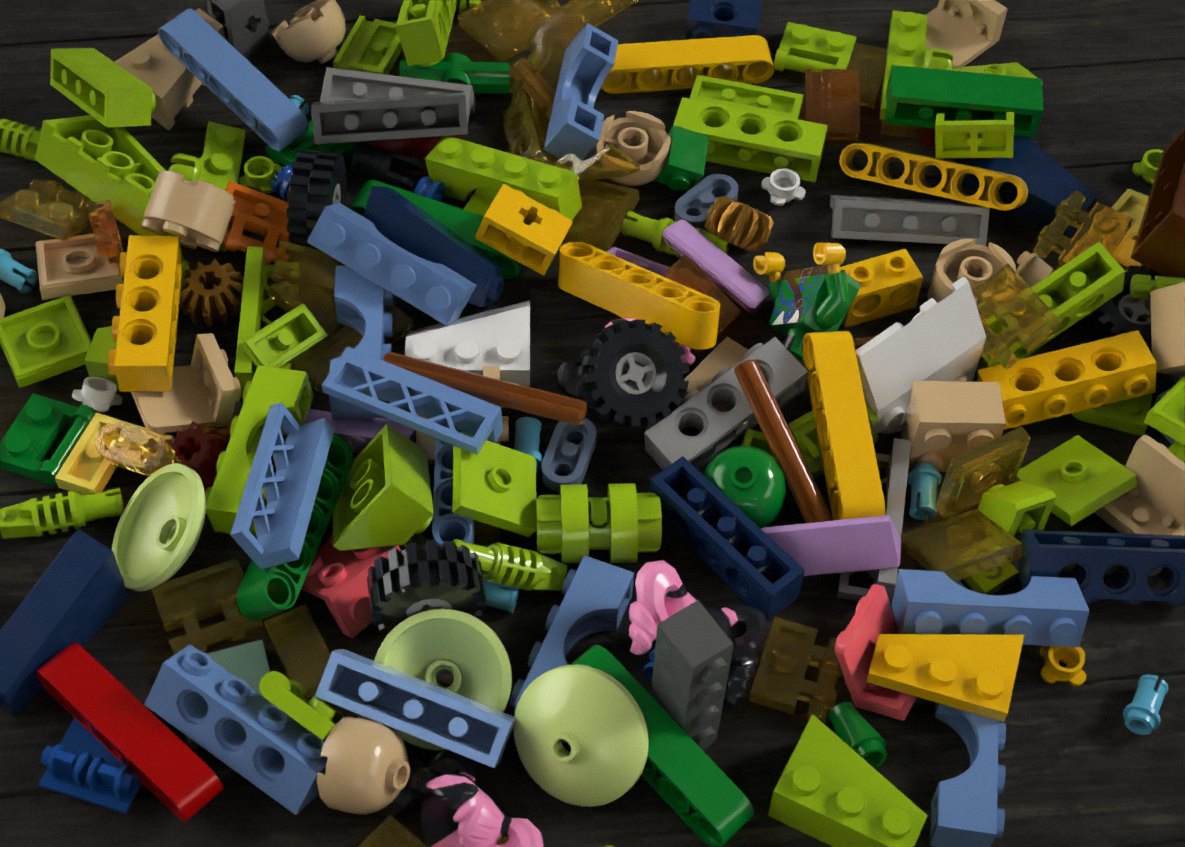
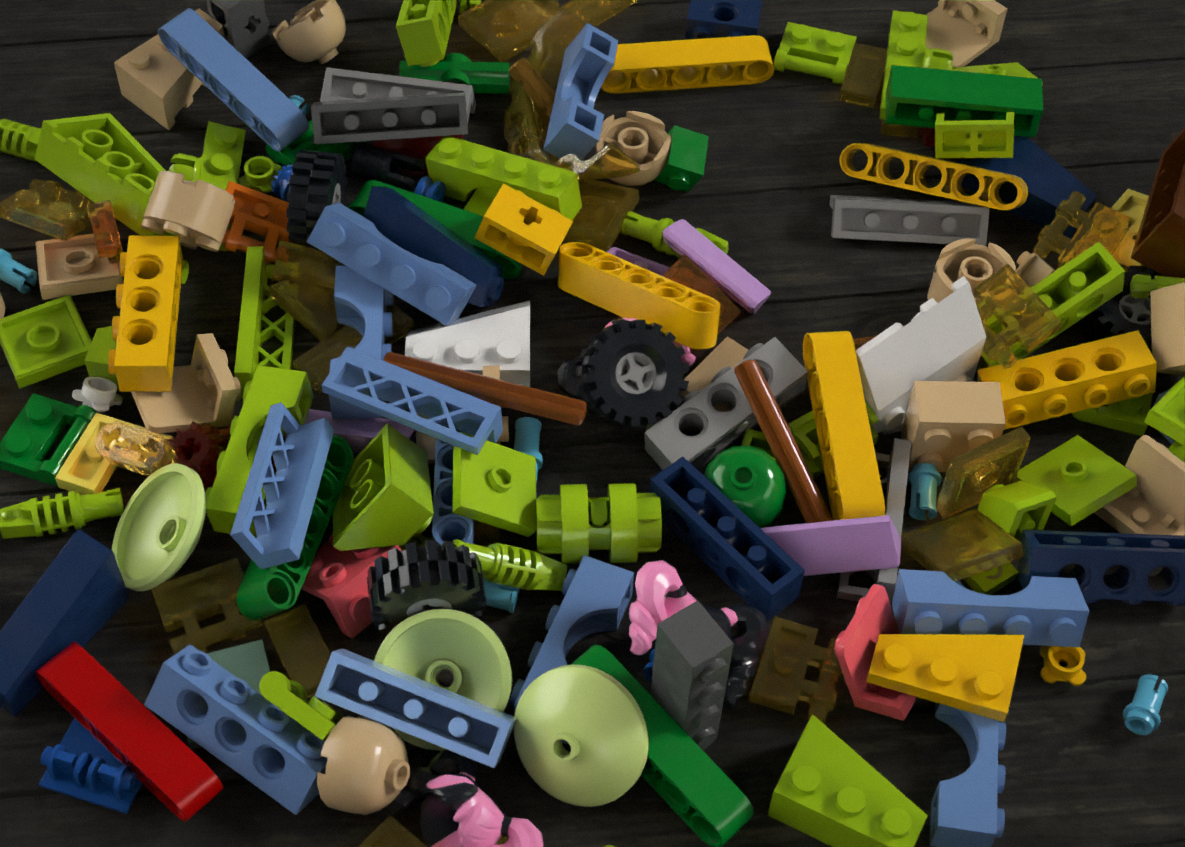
(101, 87): lime brick -> none
(211, 293): pearl gold gear -> none
(285, 338): lime slope -> none
(370, 47): lime plate -> none
(566, 456): sand blue plate -> none
(697, 201): sand blue plate -> none
(739, 224): pearl gold gear -> none
(747, 96): lime plate -> none
(755, 138): lime brick -> none
(783, 186): white plate -> none
(808, 297): torso -> none
(834, 101): clear orange plate -> none
(858, 734): green cone -> none
(887, 287): yellow brick -> none
(1148, 166): lime plate -> none

